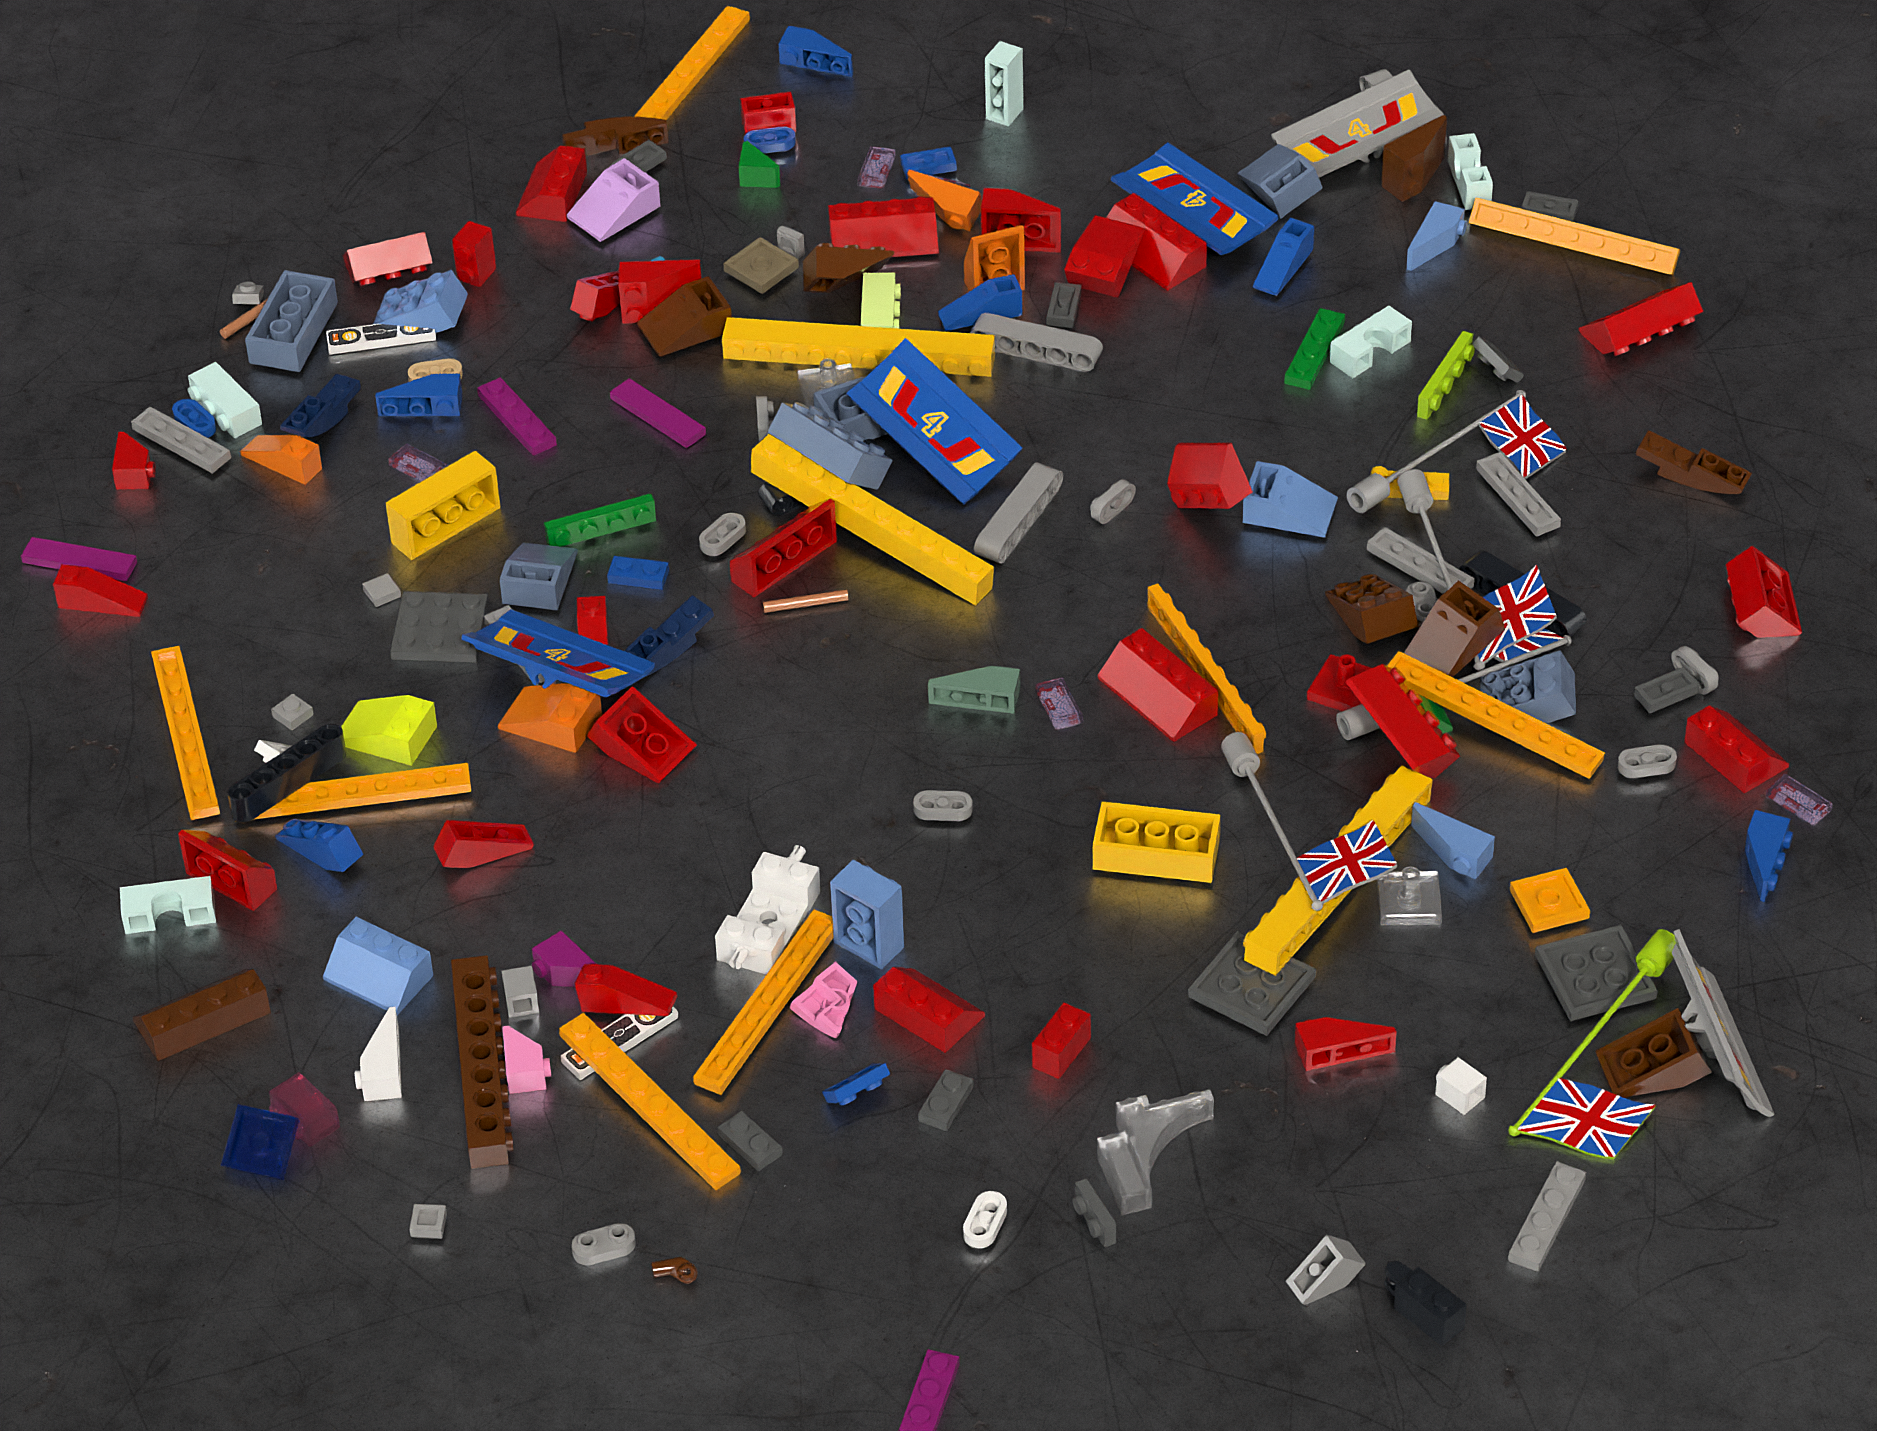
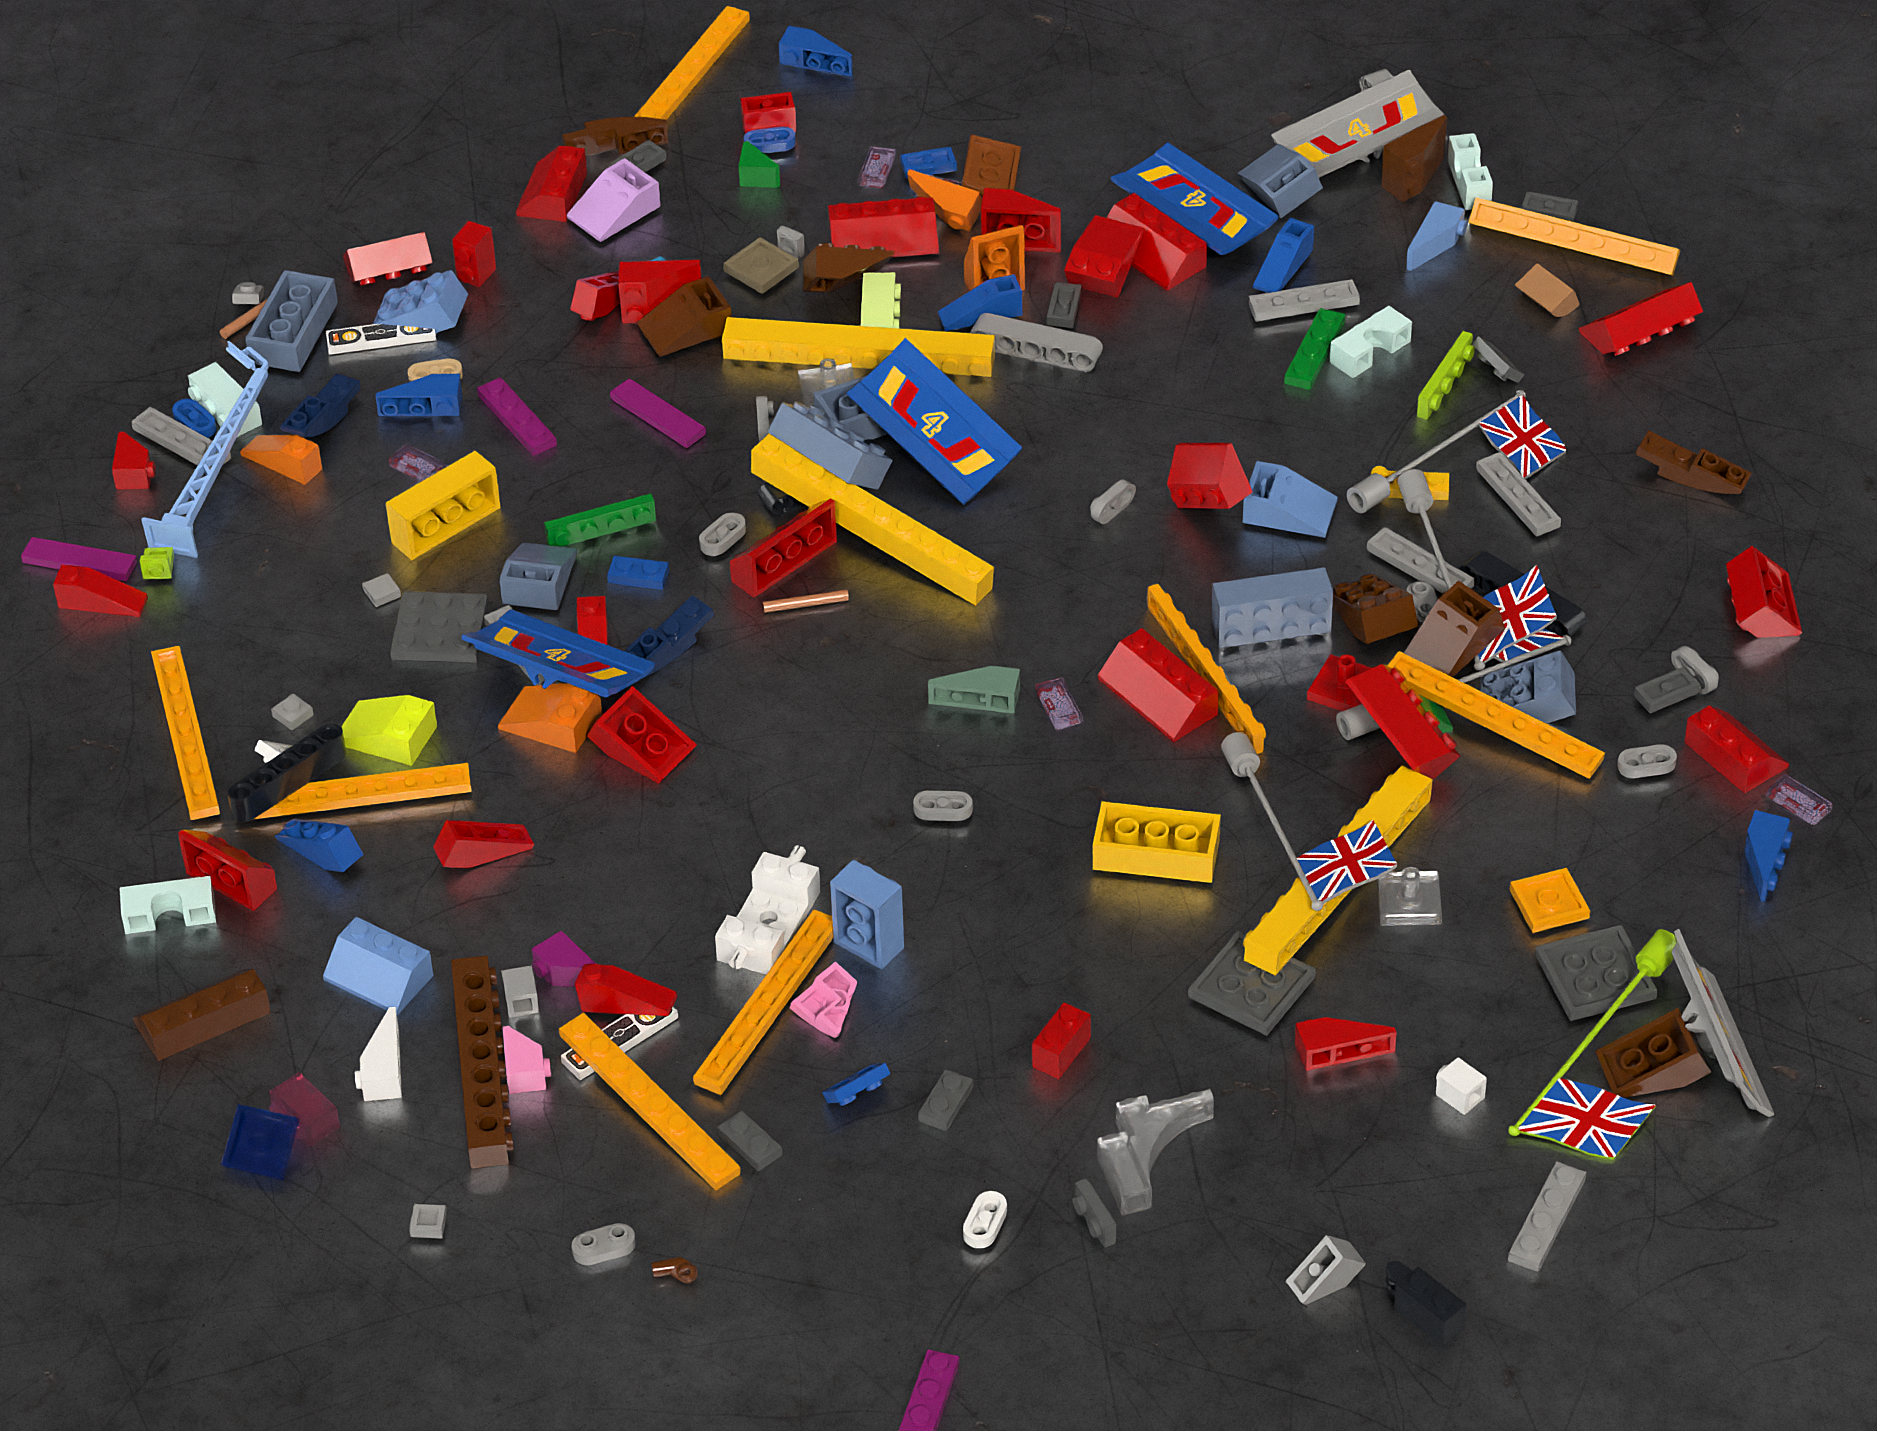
(157, 563): none -> lime bracket
(175, 529): none -> light blue piece
(924, 1007): red slope -> none
(990, 164): none -> dark orange tile
(1004, 83): light aqua brick -> none
(1018, 513): light grey beam -> none
(1272, 607): none -> sand blue brick
(1304, 300): none -> light grey plate
(1455, 842): medium blue slope -> none
(1548, 291): none -> medium nougat brick

